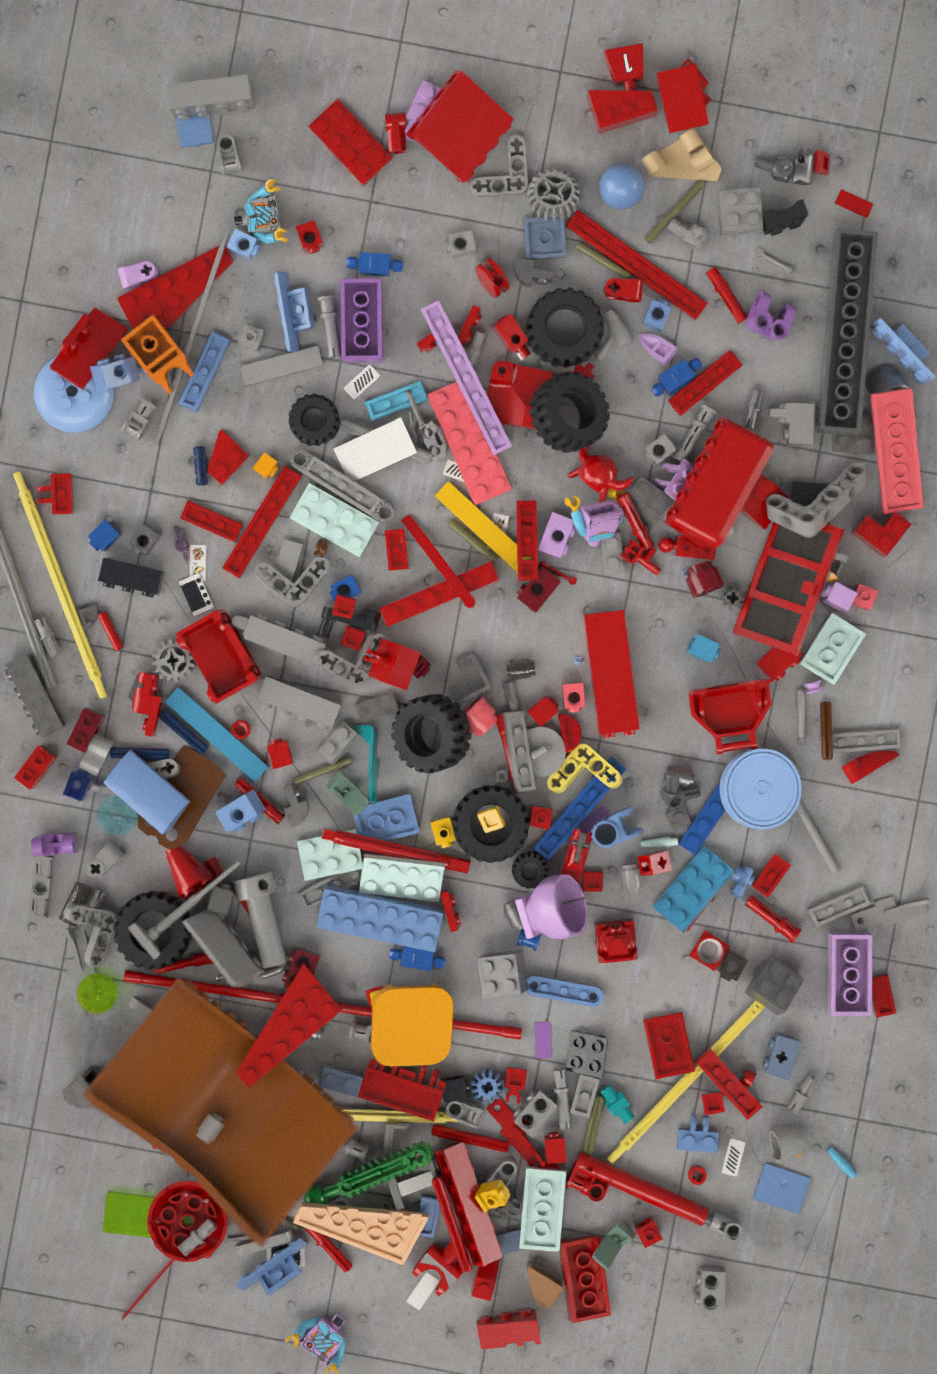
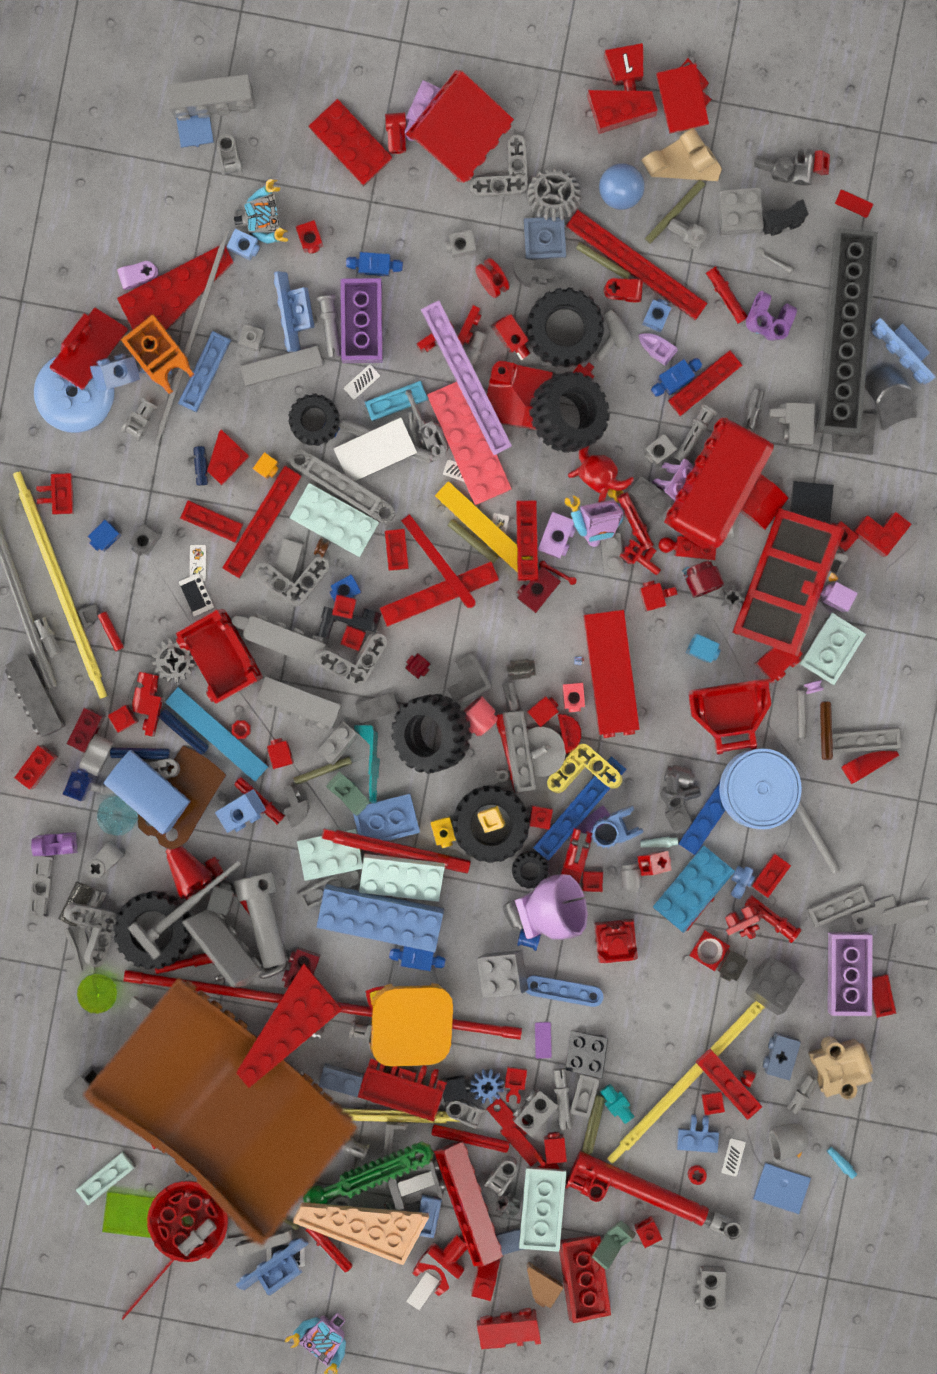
(105, 1178): none -> light aqua tile
(122, 718): none -> red brick
(131, 577): black brick -> none
(181, 544): clear purple piece -> none
(210, 1128): light grey brick -> none
(392, 663): red brick -> none
(451, 1224): red axle -> none
(452, 918): red plate -> none
(492, 1195): yellow brick -> none
(653, 595): none -> red brick
(668, 1045): red tile -> none
(751, 916): none -> red hips
(812, 518): light grey beam -> none
(842, 1066): none -> tan piece
(850, 536): none -> red brick
(865, 596): coral brick -> none
(897, 450): coral plate -> none

